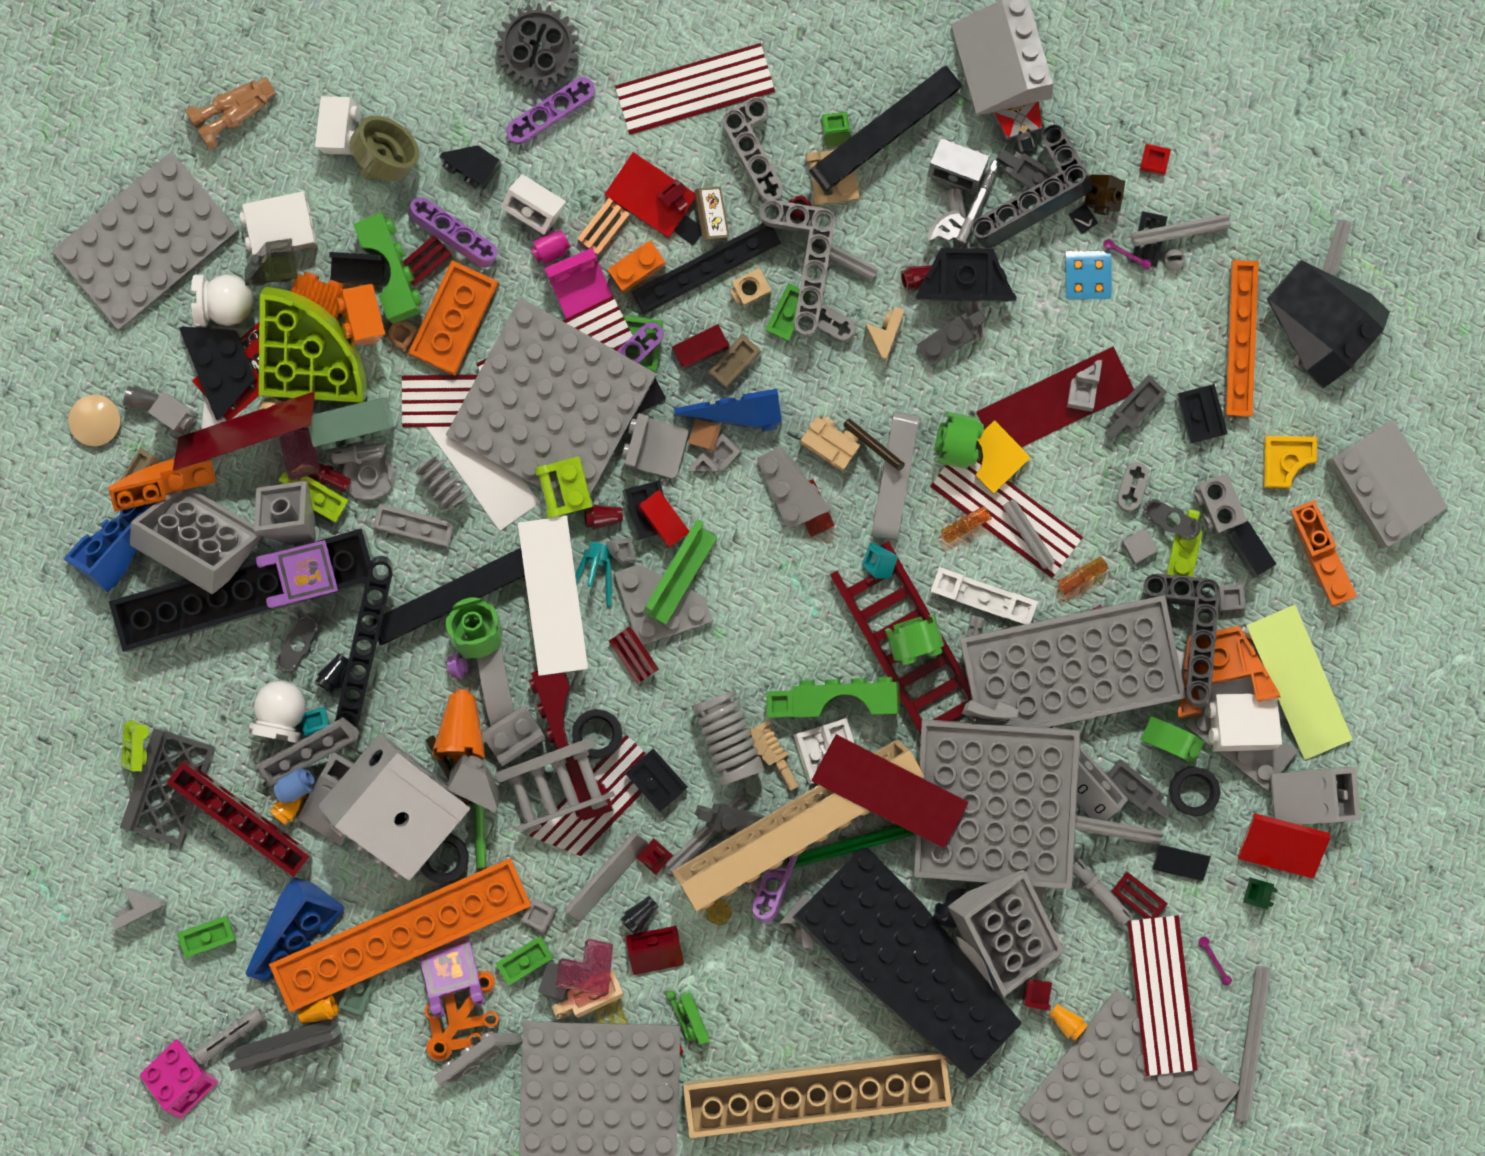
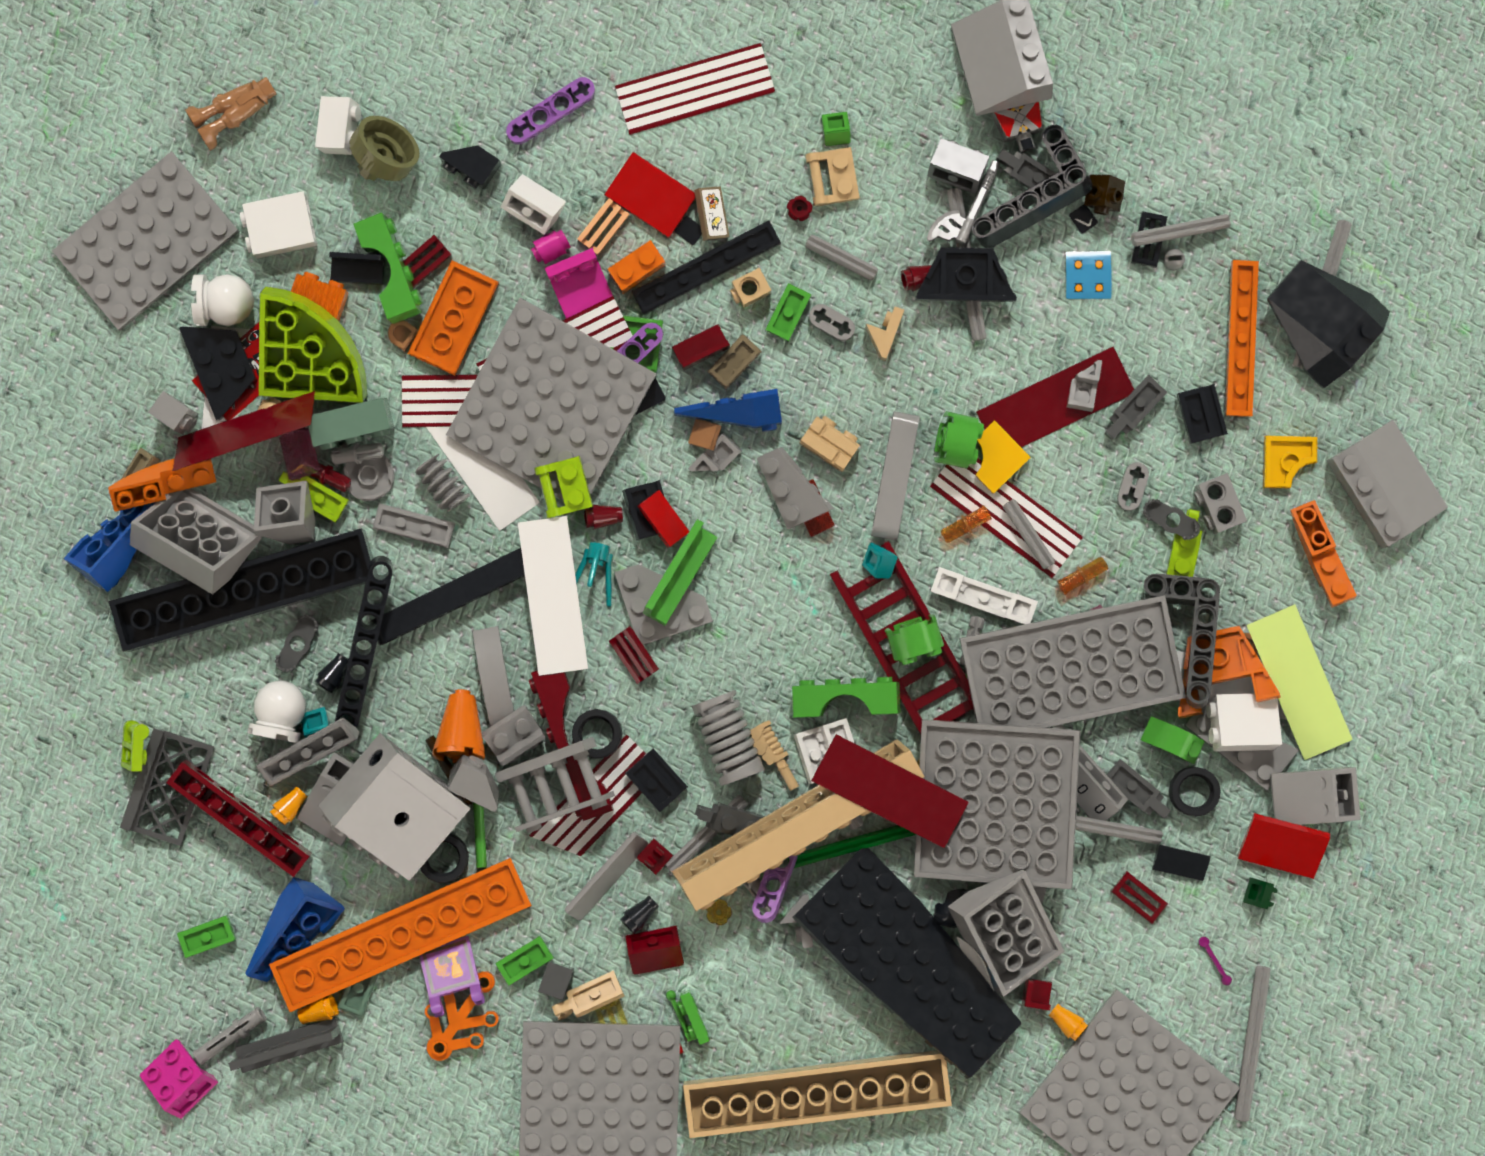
(94, 420): tan dish -> none
(139, 398): flat silver cone -> none
(142, 904): light grey slope -> none
(272, 263): clear smoke slope -> none
(294, 785): medium blue brick -> none
(302, 571): medium lavender flag -> none
(361, 315): orange slope -> none
(455, 229): medium lavender beam -> none
(457, 666): medium lavender plate -> none
(468, 1062): light grey wing -> none
(474, 628): bright green brick -> none
(538, 915): light grey tile -> none
(559, 52): dark grey gear -> none
(592, 974): clear pink plate -> none
(622, 550): light grey tile -> none
(655, 446): light grey bracket -> none
(672, 195): dark red tile -> none
(757, 154): light grey beam -> none
(779, 704): bright green tile -> none
(812, 259): light grey beam -> none
(873, 444): dark brown bar -> none
(885, 128): black beam -> none
(951, 337): dark grey hinge -> none
(999, 712): light grey slope -> none
(1092, 884): light grey pin -> none
(1109, 244): magenta hinge -> none
(1140, 546): light grey tile -> none
(1155, 159): red tile -> none
(1162, 995): sticker -> none
(1232, 598): light grey tile -> none
(1250, 549): black panel -> none

